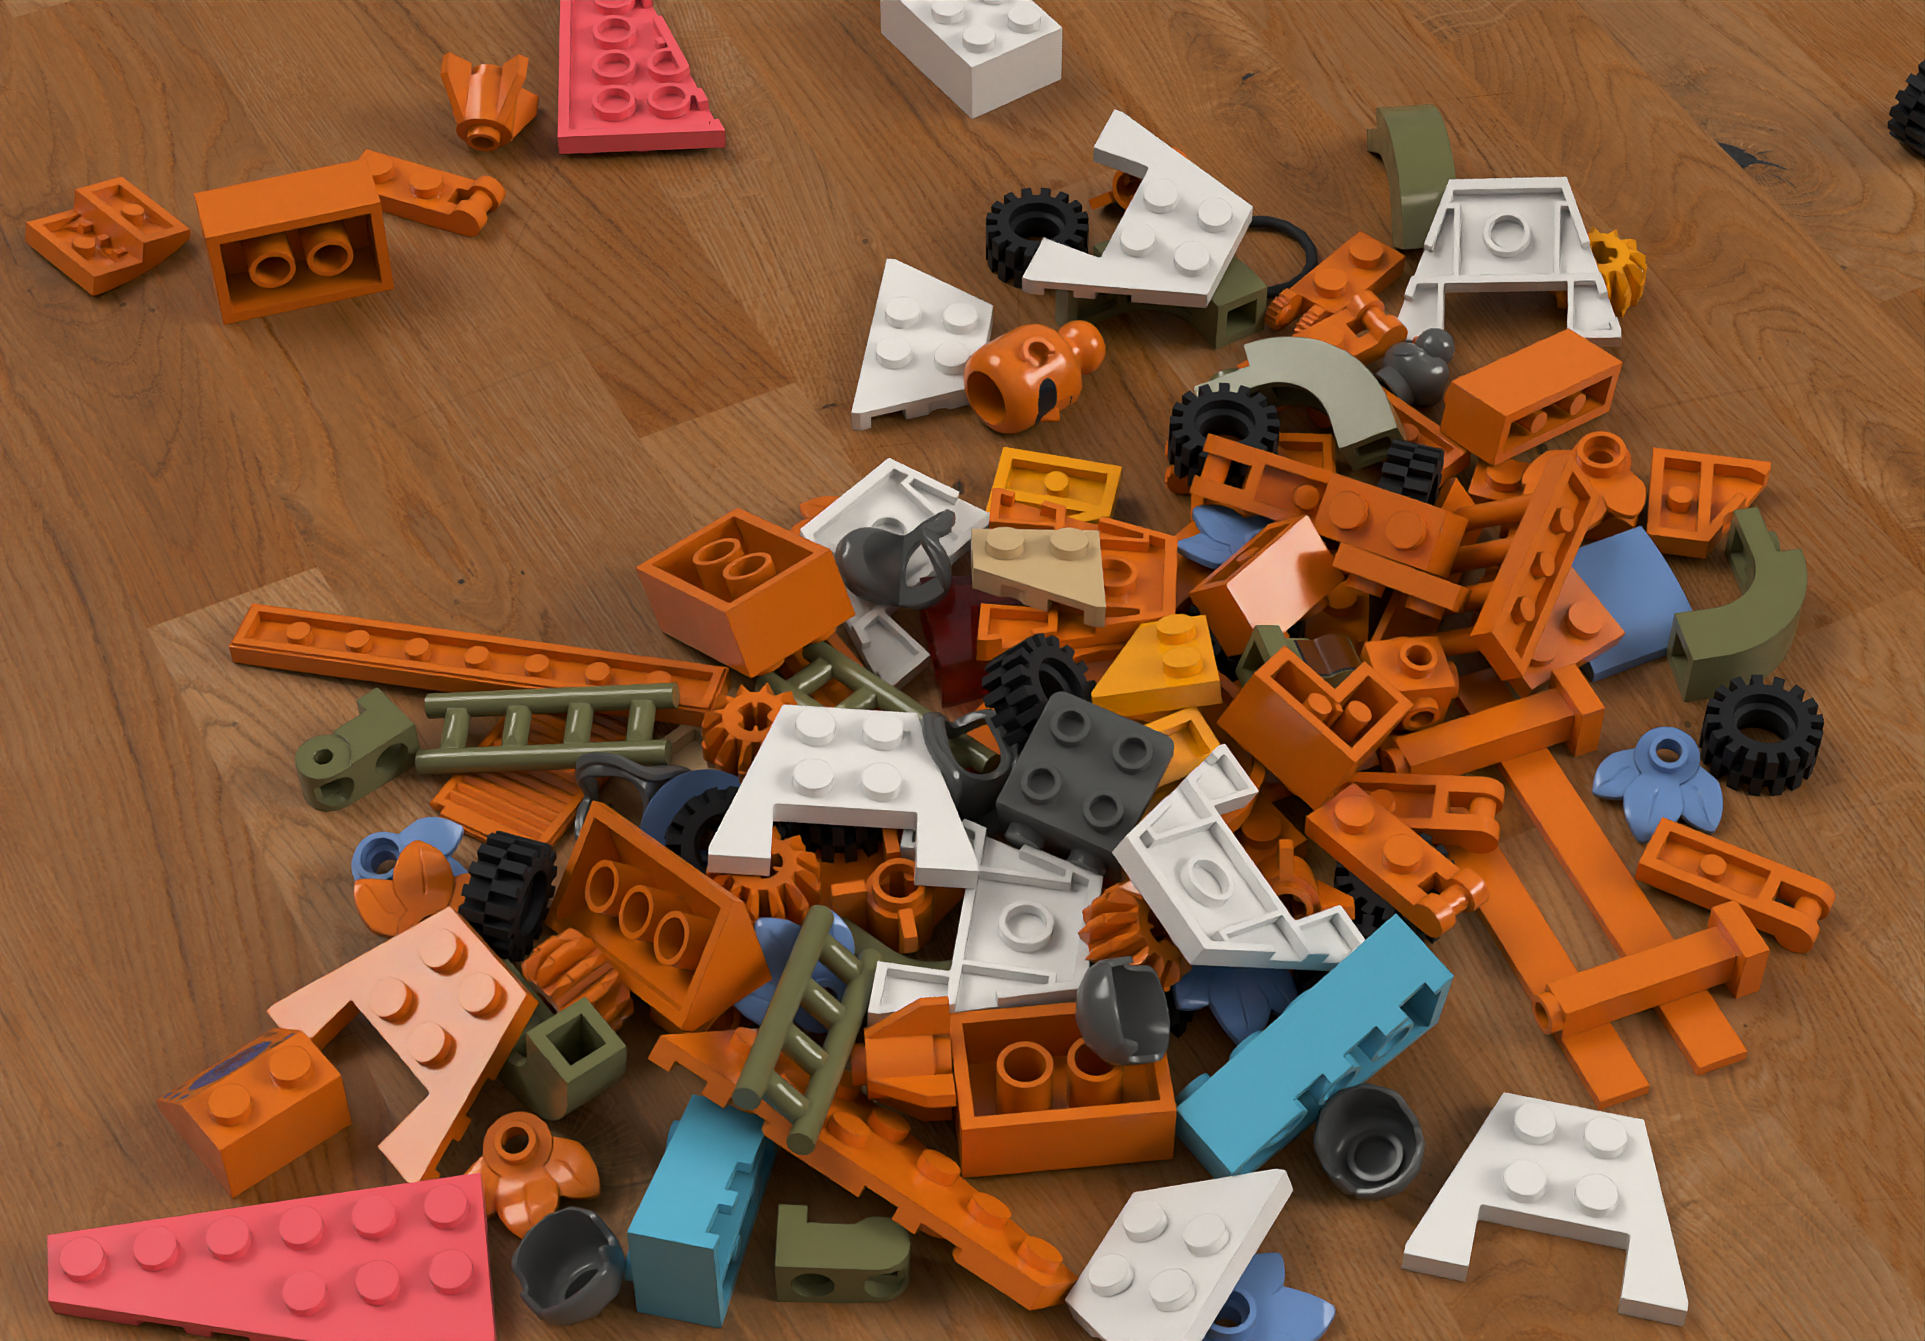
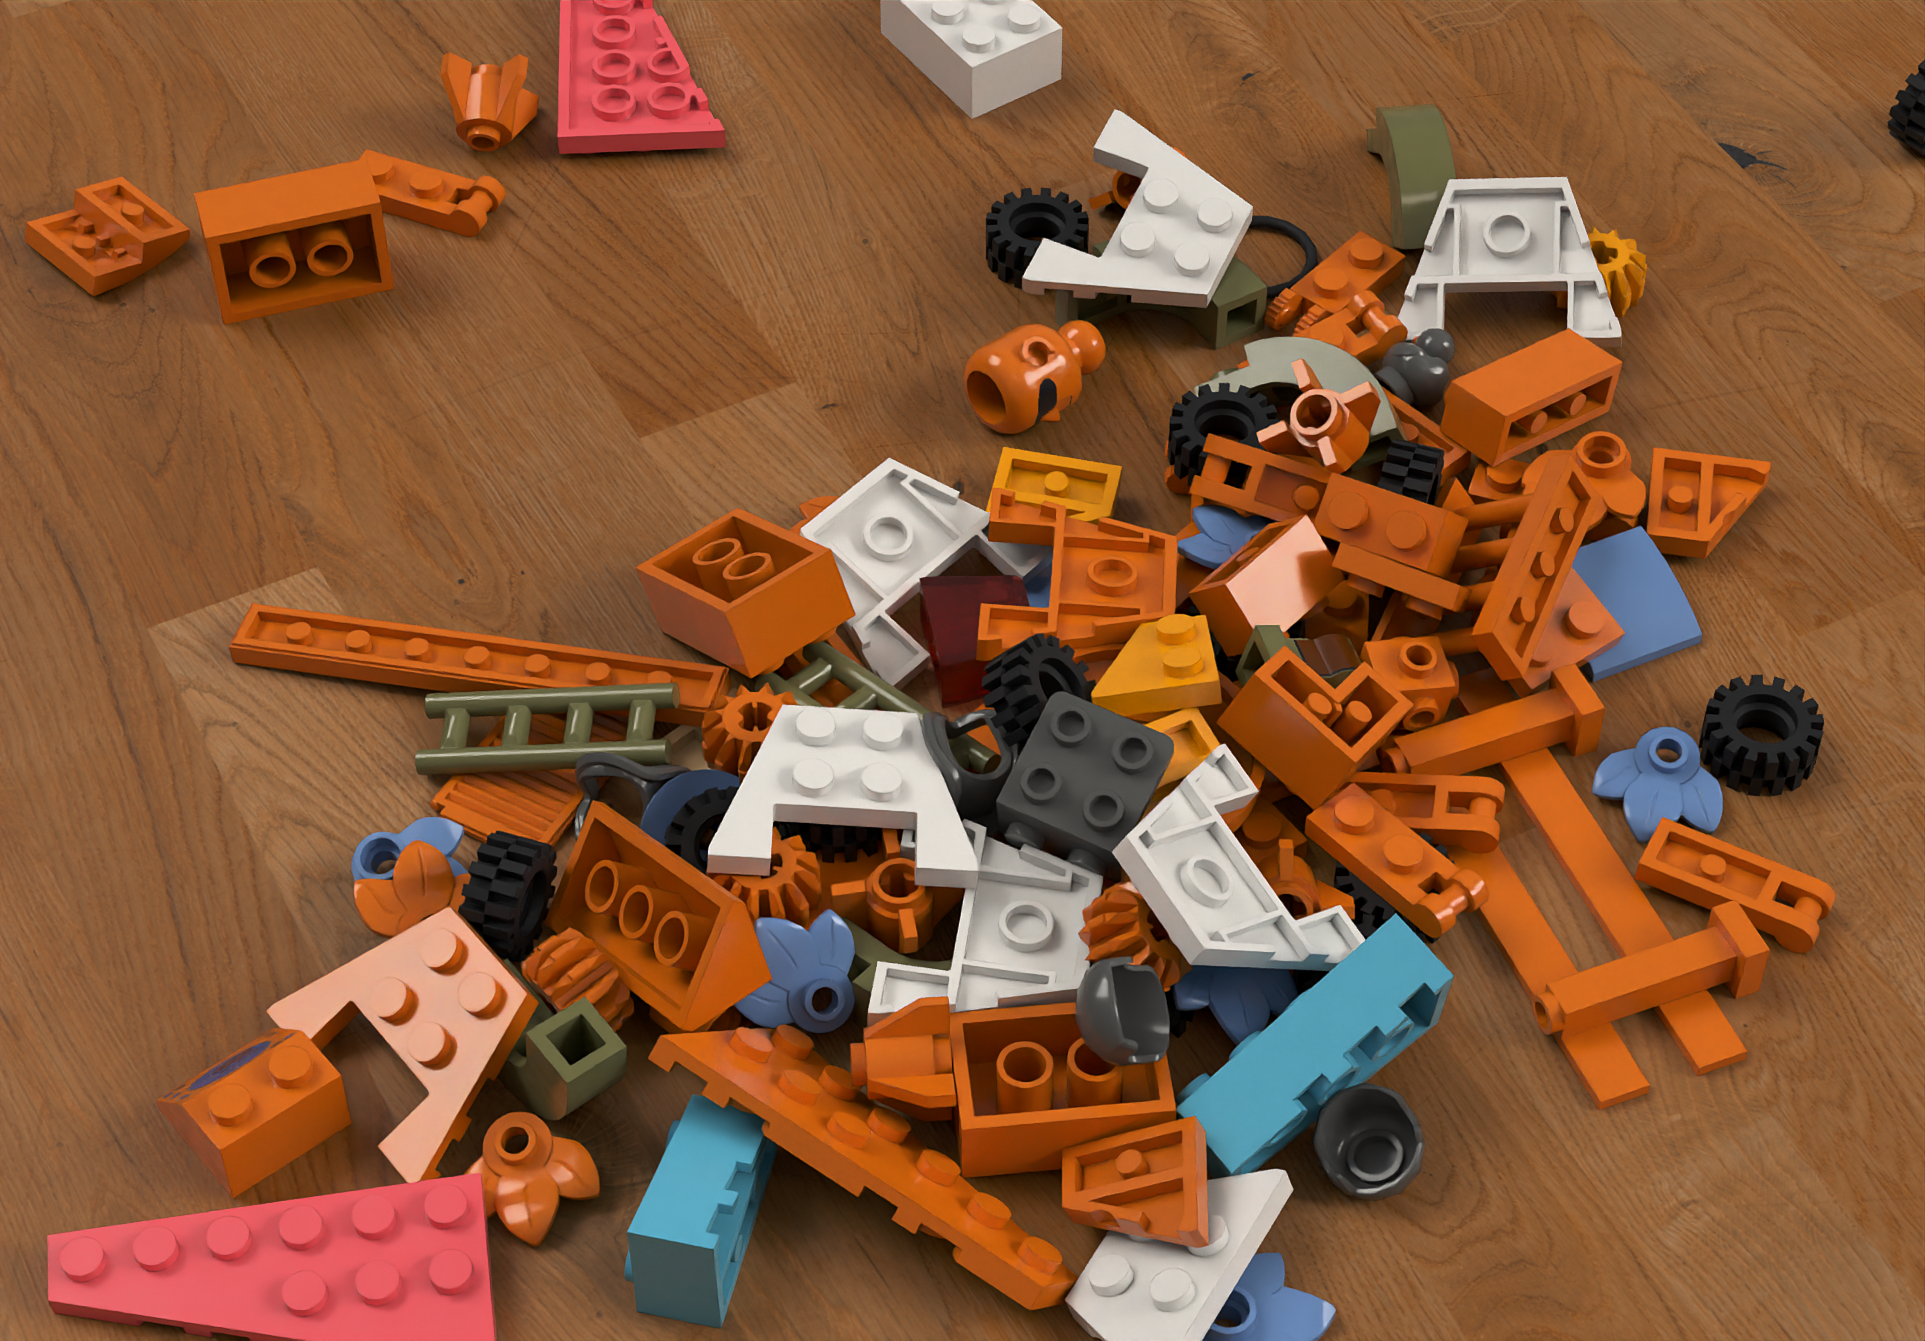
(358, 755): olive leg -> none
(569, 1266): dark grey hair -> none
(780, 1035): olive bar -> none
(840, 1260): olive leg -> none
(876, 563): dark grey piece -> none
(918, 346): white wing -> none
(1041, 568): tan wing -> none
(1142, 1183): none -> orange wing
(1324, 423): none -> orange brick
(1565, 1177): white wing -> none
(1751, 632): olive arch -> none

